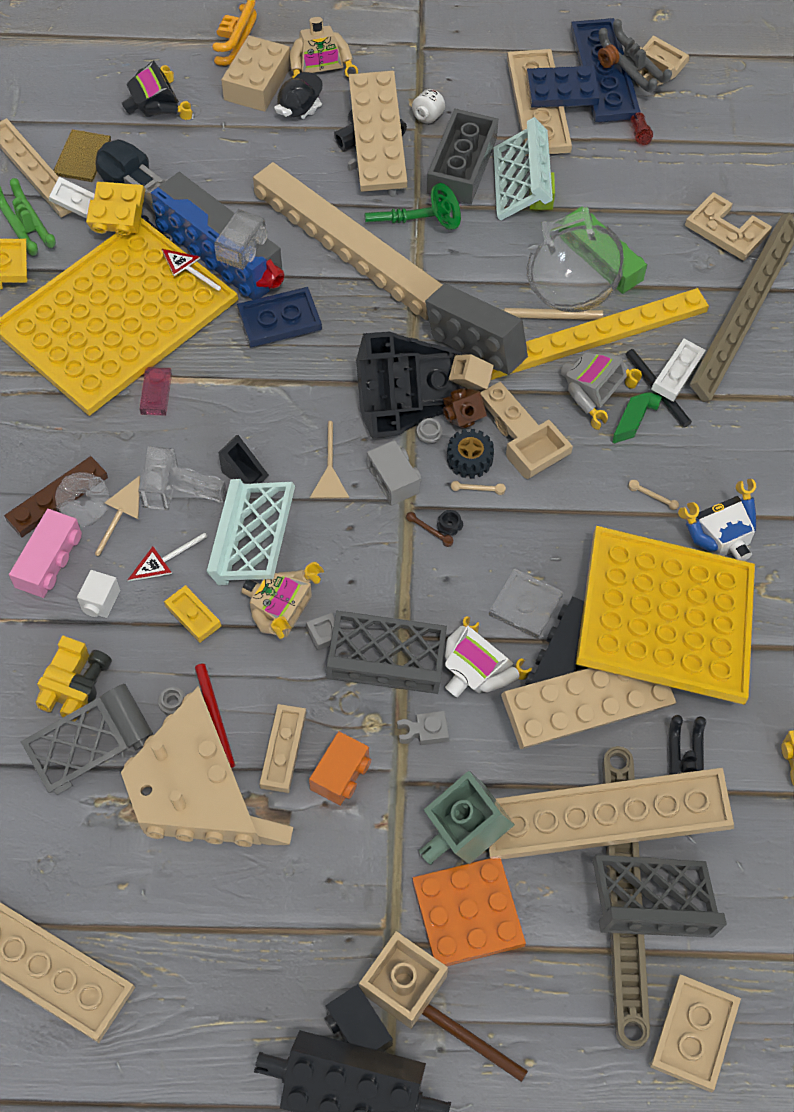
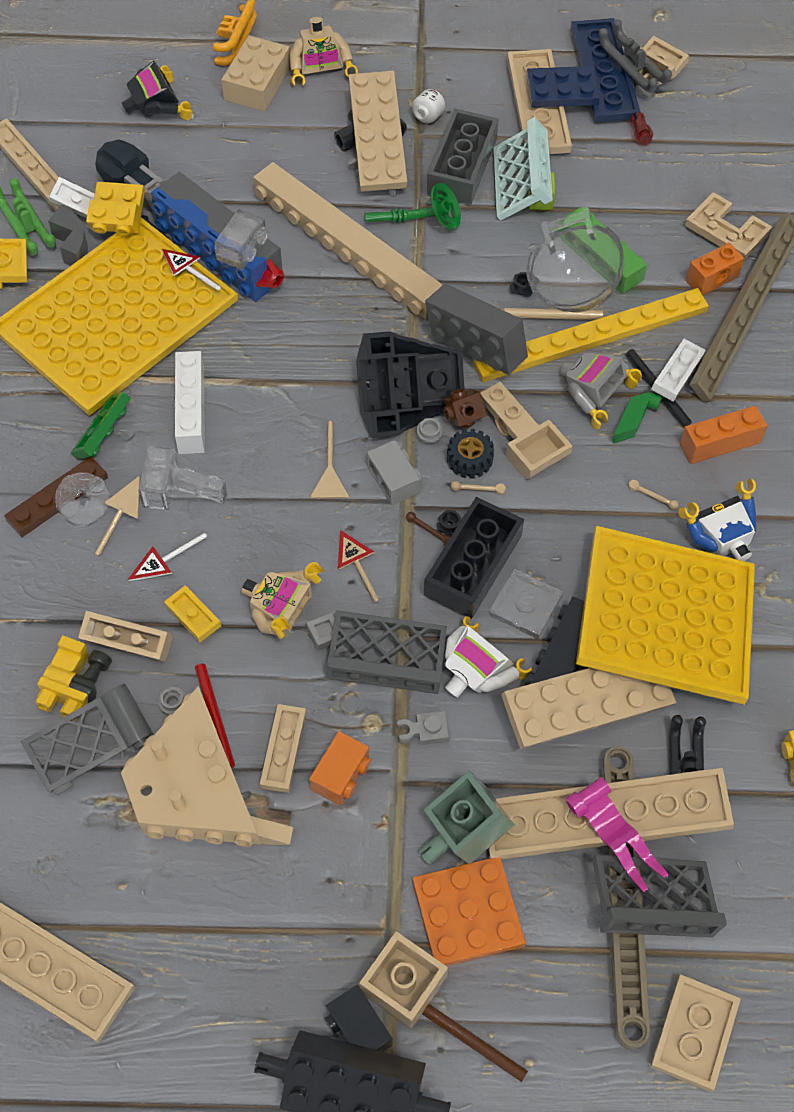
(45, 553): bright pink brick -> none
(68, 228): none -> dark grey brick
(79, 155): clear yellow piece -> none
(98, 594): white brick -> none
(101, 426): none -> green plate
(125, 636): none -> tan brick
(155, 391): clear pink plate -> none
(189, 402): none -> white brick
(232, 530): light aqua fence -> none
(240, 463): black slope -> none
(279, 316): dark blue plate -> none
(299, 95): black hair -> none
(351, 552): none -> piece
(471, 372): tan brick -> none
(473, 557): none -> black brick
(521, 285): none -> black plate
(608, 56): dark orange bush -> none
(612, 828): none -> dark pink flag
(715, 269): none -> orange brick
(723, 434): none -> orange brick

